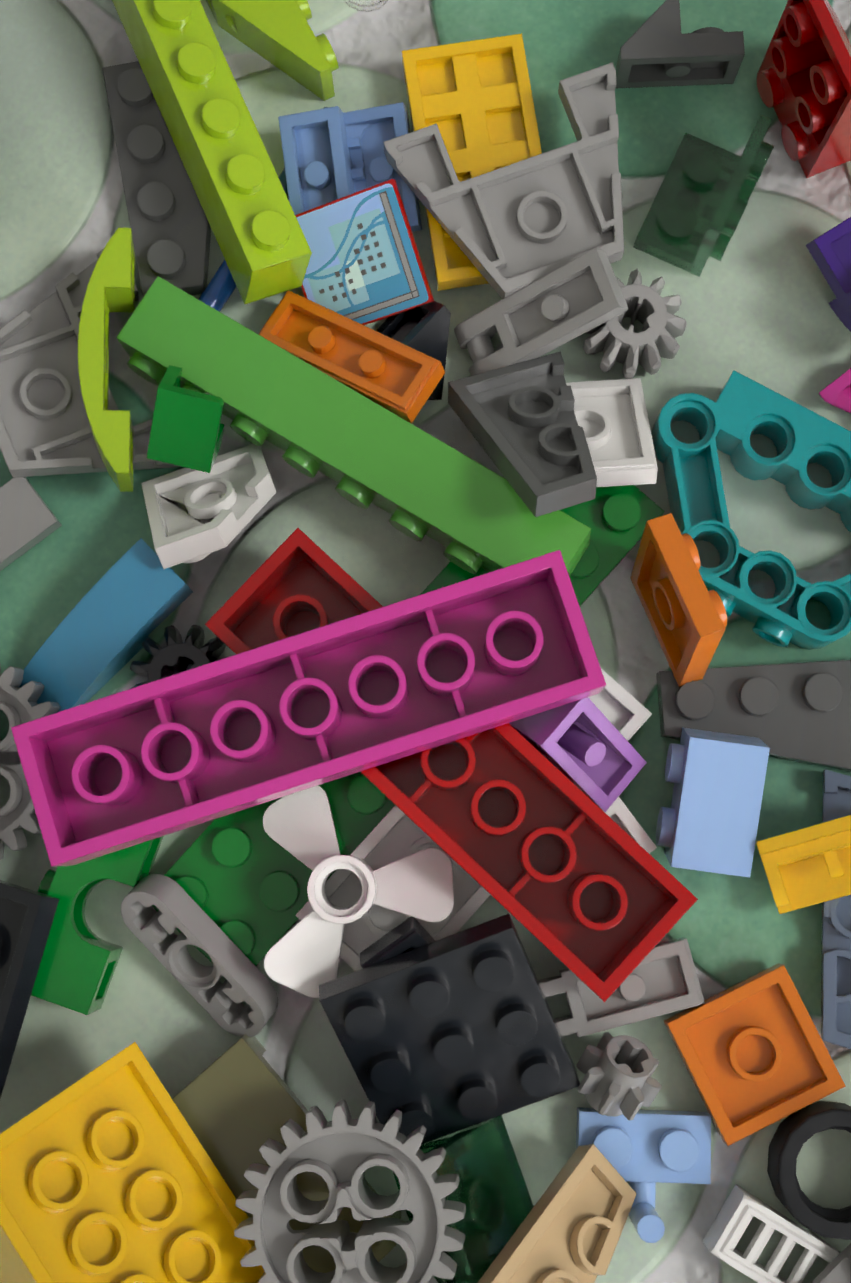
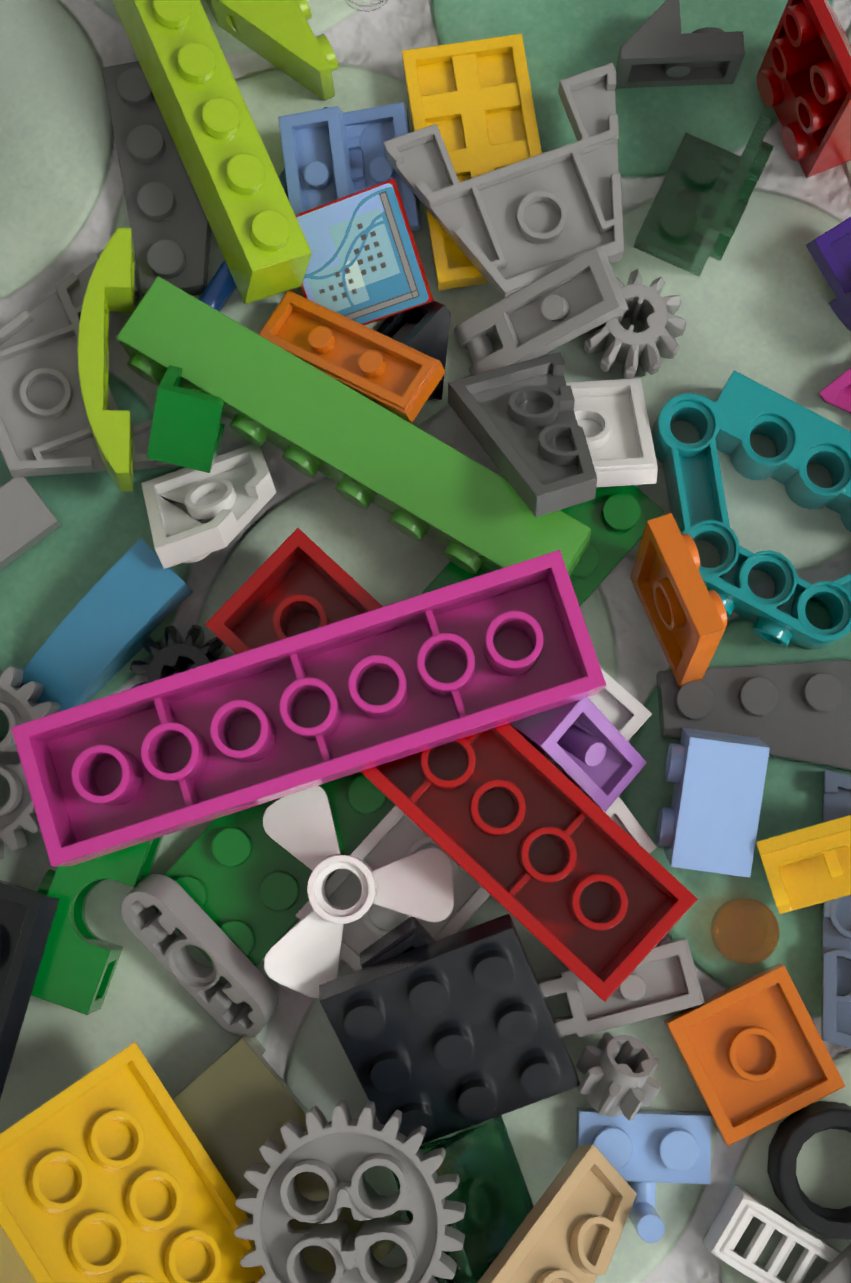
(744, 931): none -> clear orange tile

